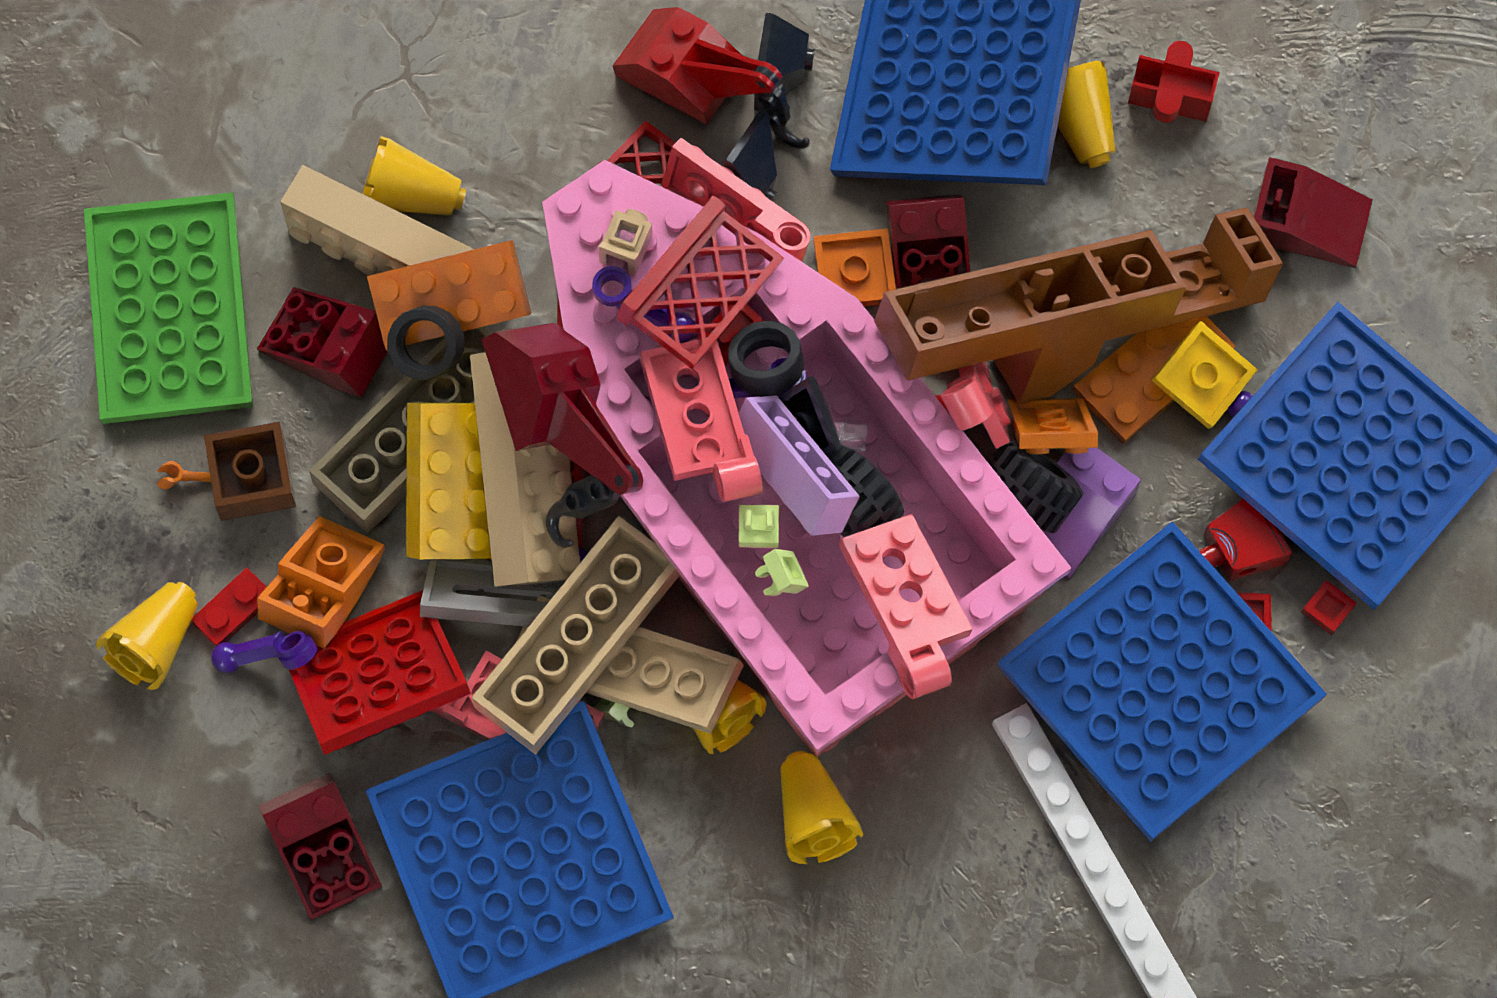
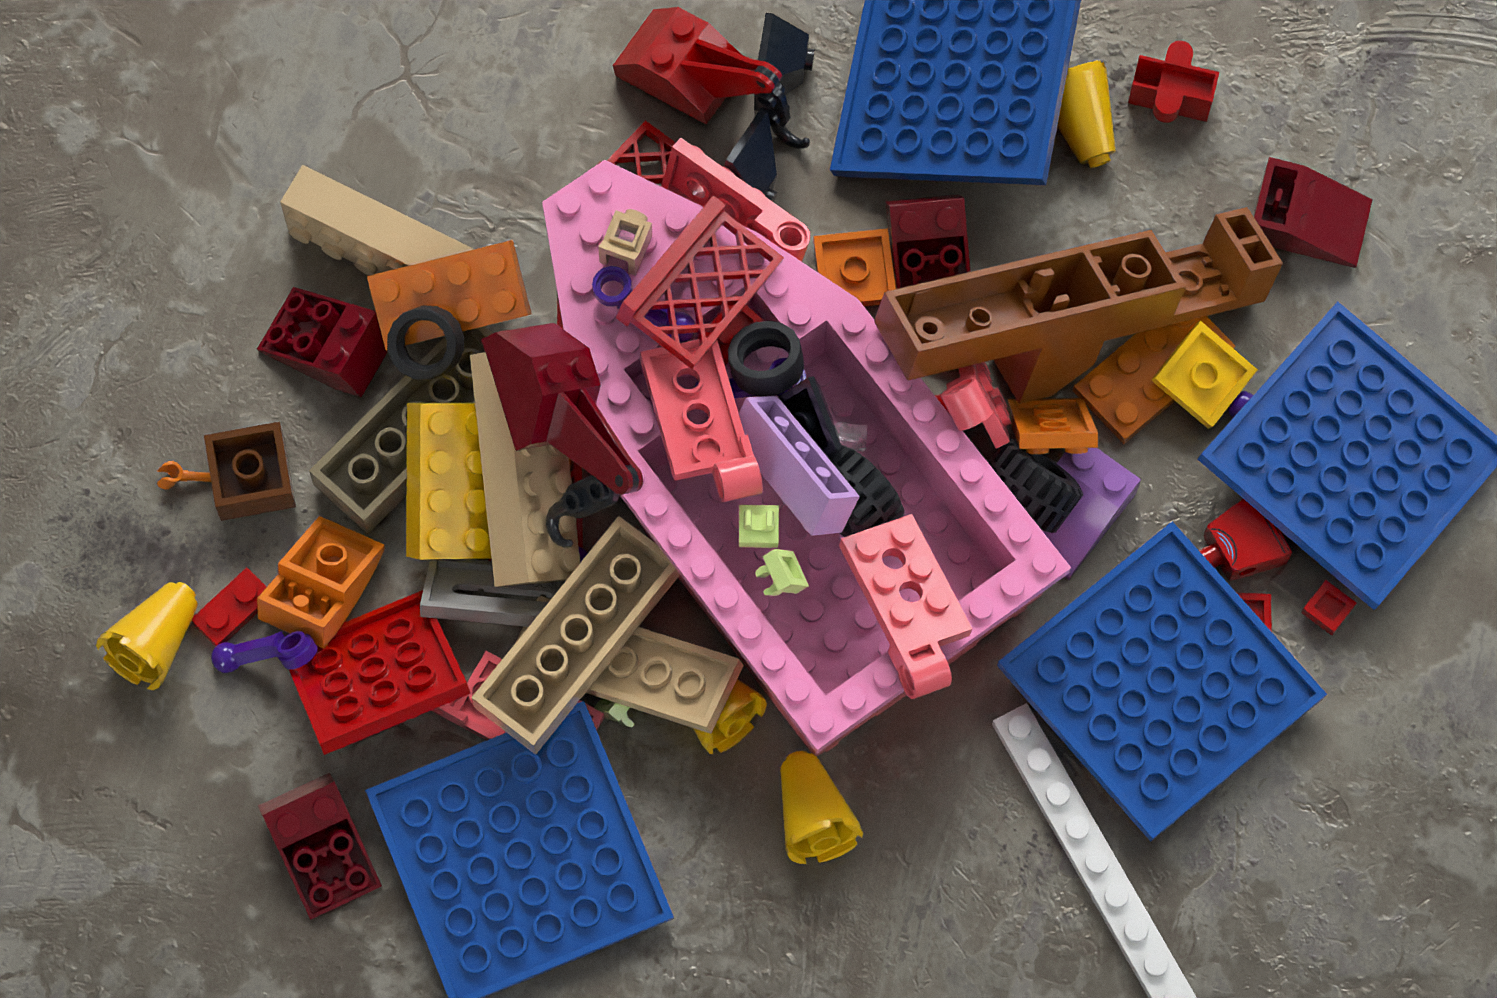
(167, 308): bright green plate -> none
(411, 182): yellow cone -> none

